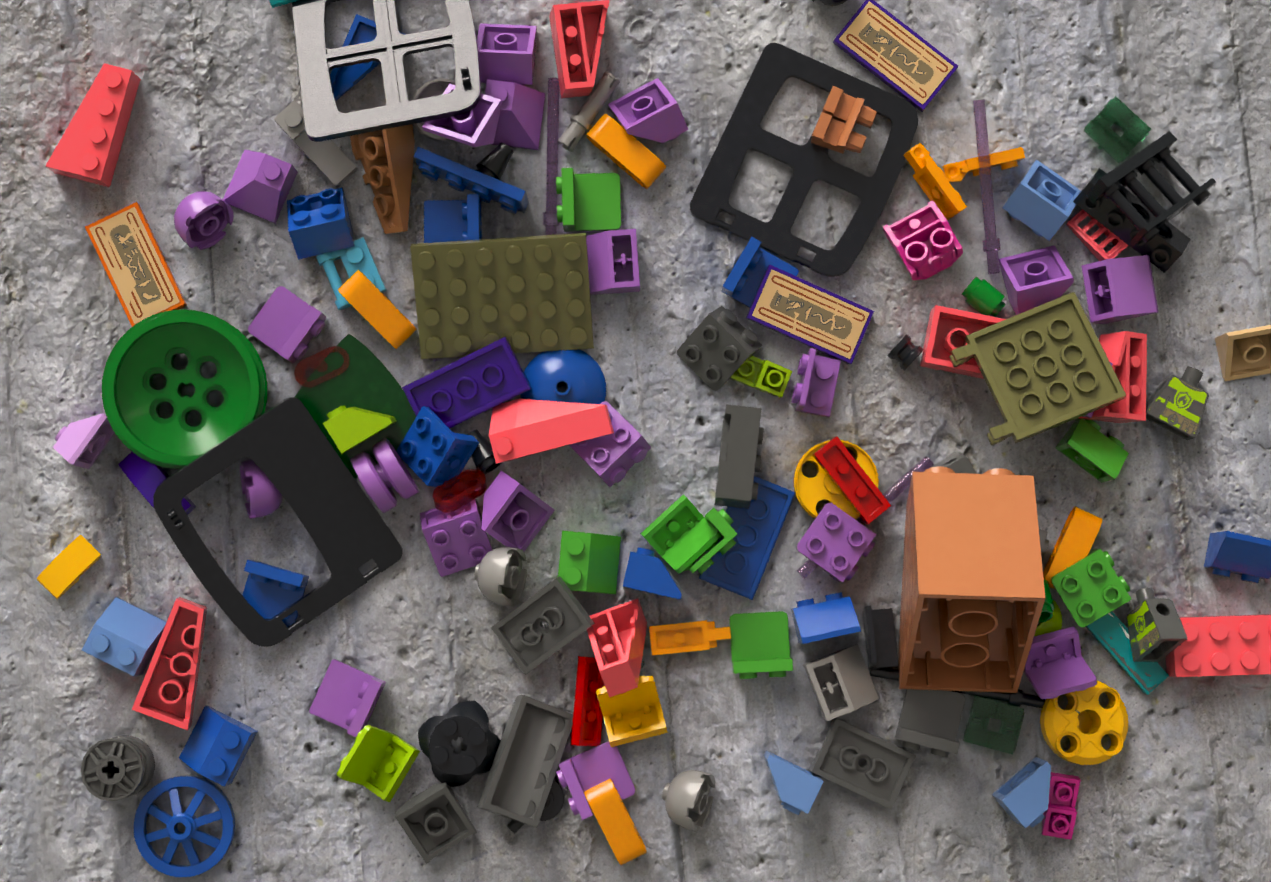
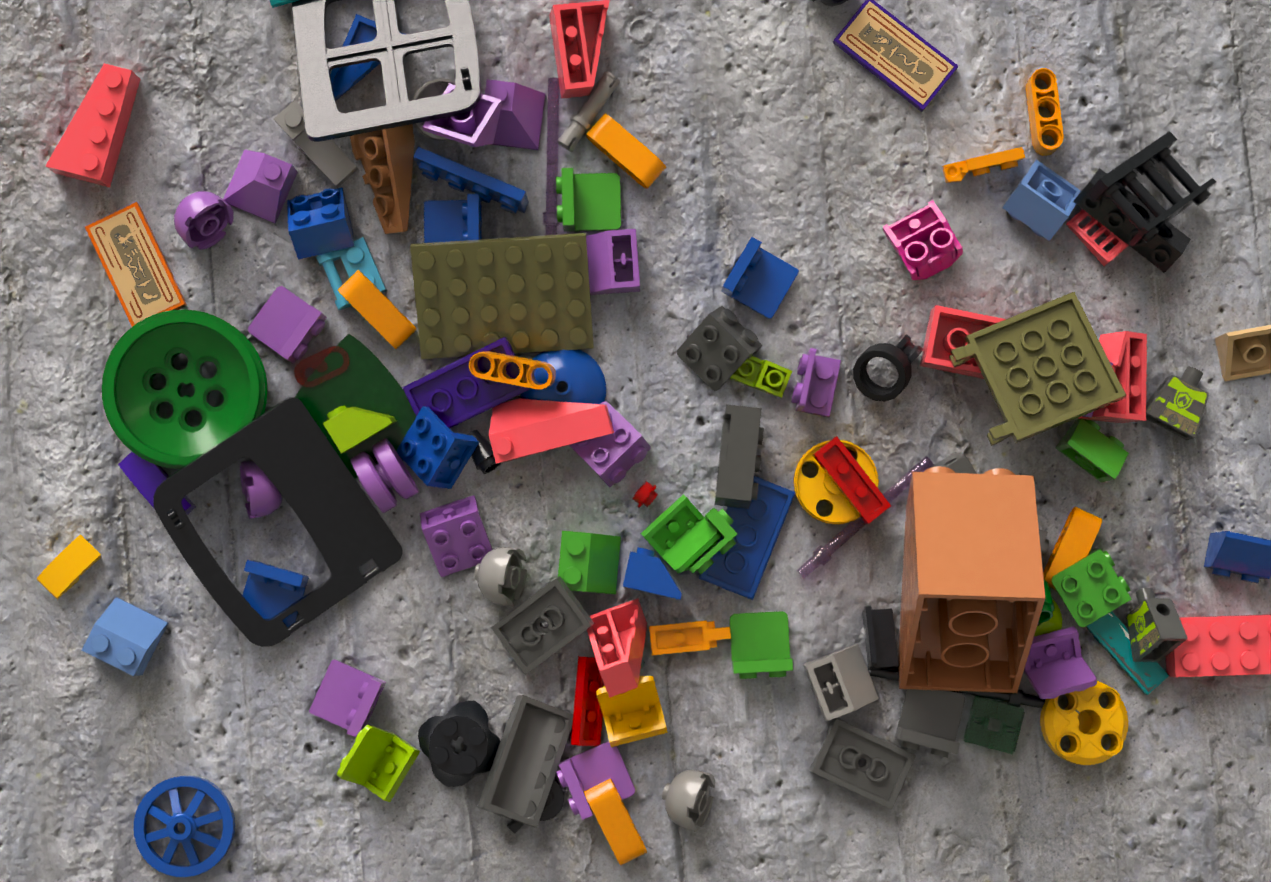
(84, 440): lavender slope -> none
(134, 762): dark grey wheel -> none
(173, 672): coral wedge -> none
(217, 746): blue slope -> none
(434, 821): dark grey slope -> none
(459, 490): clear red plate -> none
(496, 161): black cone -> none
(498, 370): none -> light orange beam
(507, 53): medium lavender slope -> none
(513, 512): medium lavender slope -> none
(645, 494): none -> red plate
(650, 113): medium lavender slope -> none
(793, 784): medium blue slope -> none
(808, 162): black window -> none
(809, 314): tile -> none
(824, 619): slope -> none
(836, 542): medium lavender bracket -> none
(838, 121): nougat hips -> none
(896, 357): none -> black tyre
(933, 181): light orange hinge -> none
(984, 297): green brick -> none
(991, 243): clear purple bar -> none
(1026, 793): medium blue slope -> none
(1034, 278): medium lavender slope -> none
(1049, 99): none -> light orange beam
(1061, 811): dark pink slope -> none
(1119, 289): medium lavender slope -> none
(1132, 126): clear green piece -> none

